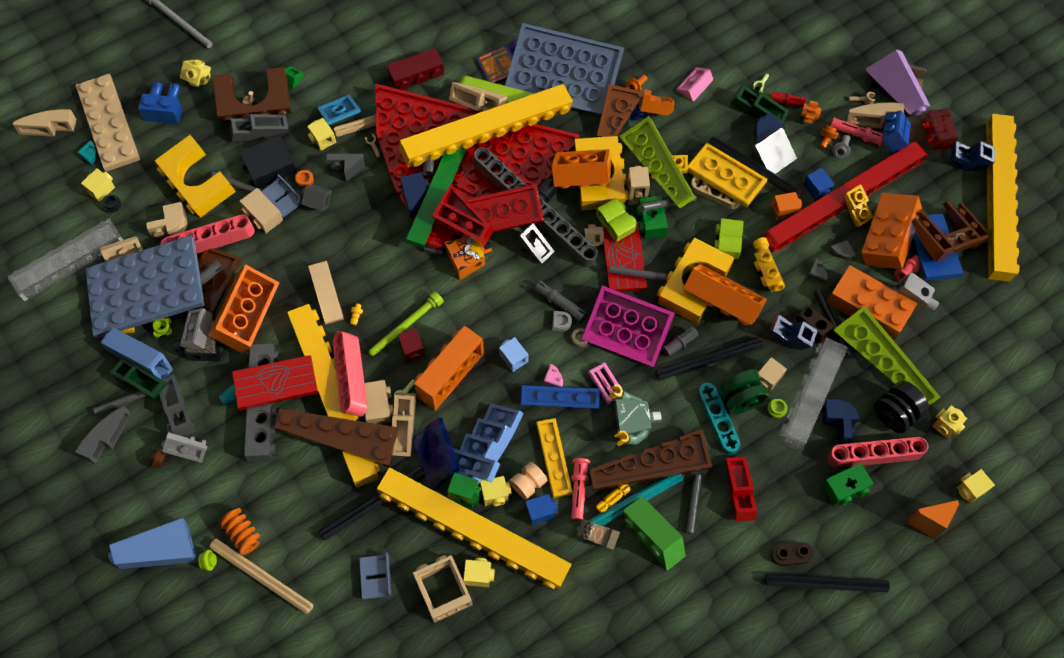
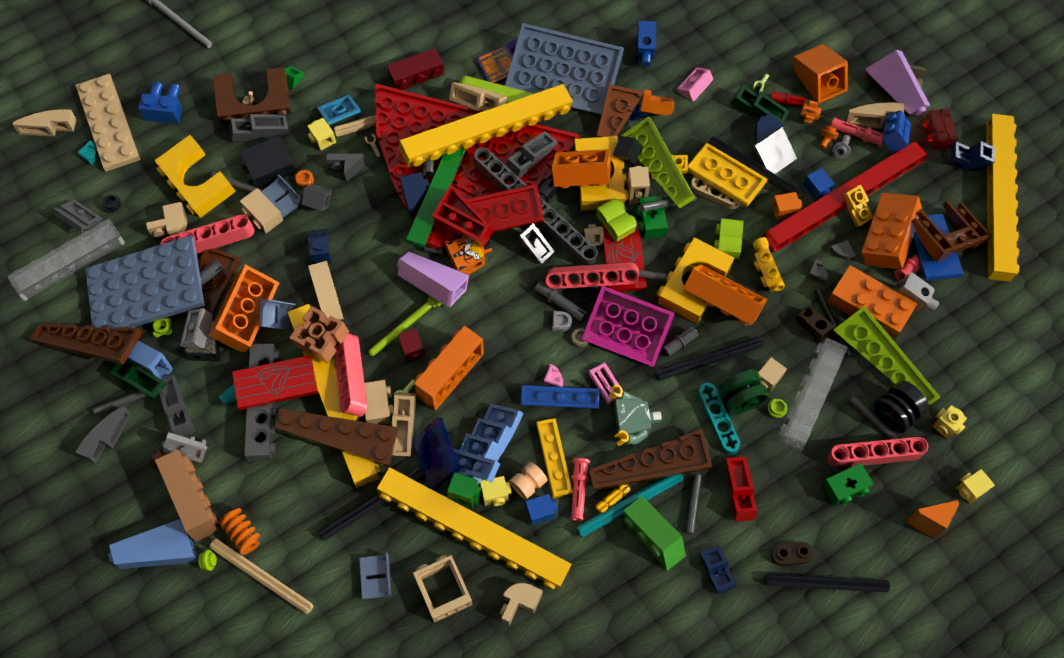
(77, 215): none -> dark grey plate
(98, 184): light yellow brick -> none
(99, 343): none -> reddish brown wing
(121, 248): tan plate -> none
(187, 495): none -> medium nougat brick
(195, 72): light yellow brick -> none
(274, 314): none -> sand blue piece
(319, 246): none -> dark blue slope
(319, 334): none -> nougat brick
(356, 312): yellow piece -> none
(433, 278): none -> lavender slope
(478, 573): light yellow brick -> none
(513, 354): light blue brick -> none
(521, 596): none -> tan brick
(531, 154): none -> dark grey slope
(598, 534): dark tan leg -> none
(600, 270): none -> coral beam
(628, 149): none -> black panel
(635, 84): orange plate -> none
(646, 42): none -> blue torso
(717, 569): none -> dark blue slope
(793, 336): dark blue brick -> none
(822, 72): none -> orange slope
(842, 414): dark blue brick -> none
(865, 99): tan hand -> none
(873, 418): none -> dark grey bar

